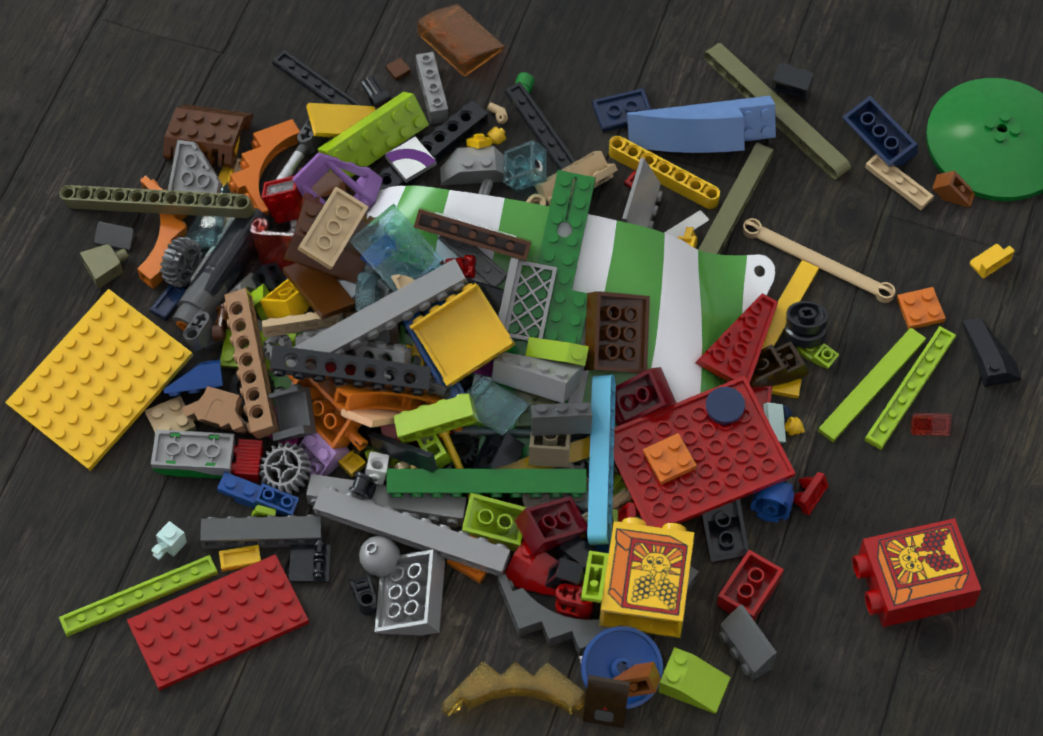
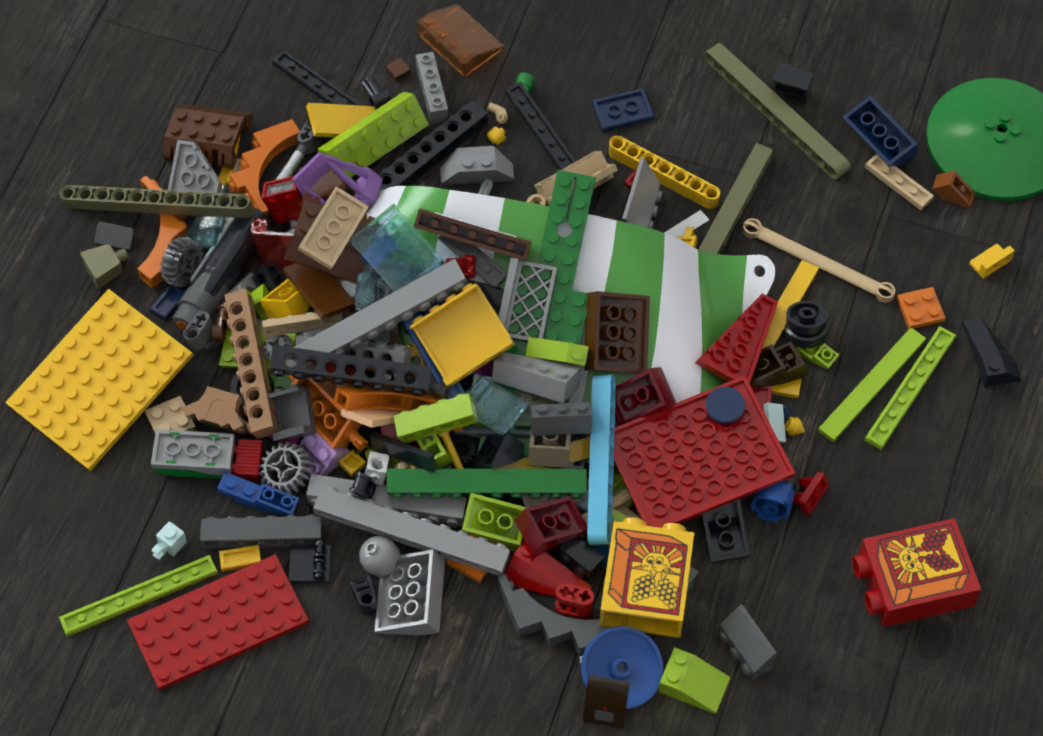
(199, 377): blue slope -> none
(261, 511): lime tile -> none
(401, 280): tan tile -> none
(410, 159): tile -> none
(479, 141): yellow plate -> none
(487, 684): clear yellow arch -> none
(525, 165): clear light blue brick -> none
(564, 572): black brick -> none
(595, 576): lime slope -> none
(627, 511): red tile -> none
(642, 677): dark orange slope -> none
(669, 458): orange plate -> none
(704, 126): medium blue slope -> none
(750, 585): red brick -> none
(931, 424): clear red slope -> none

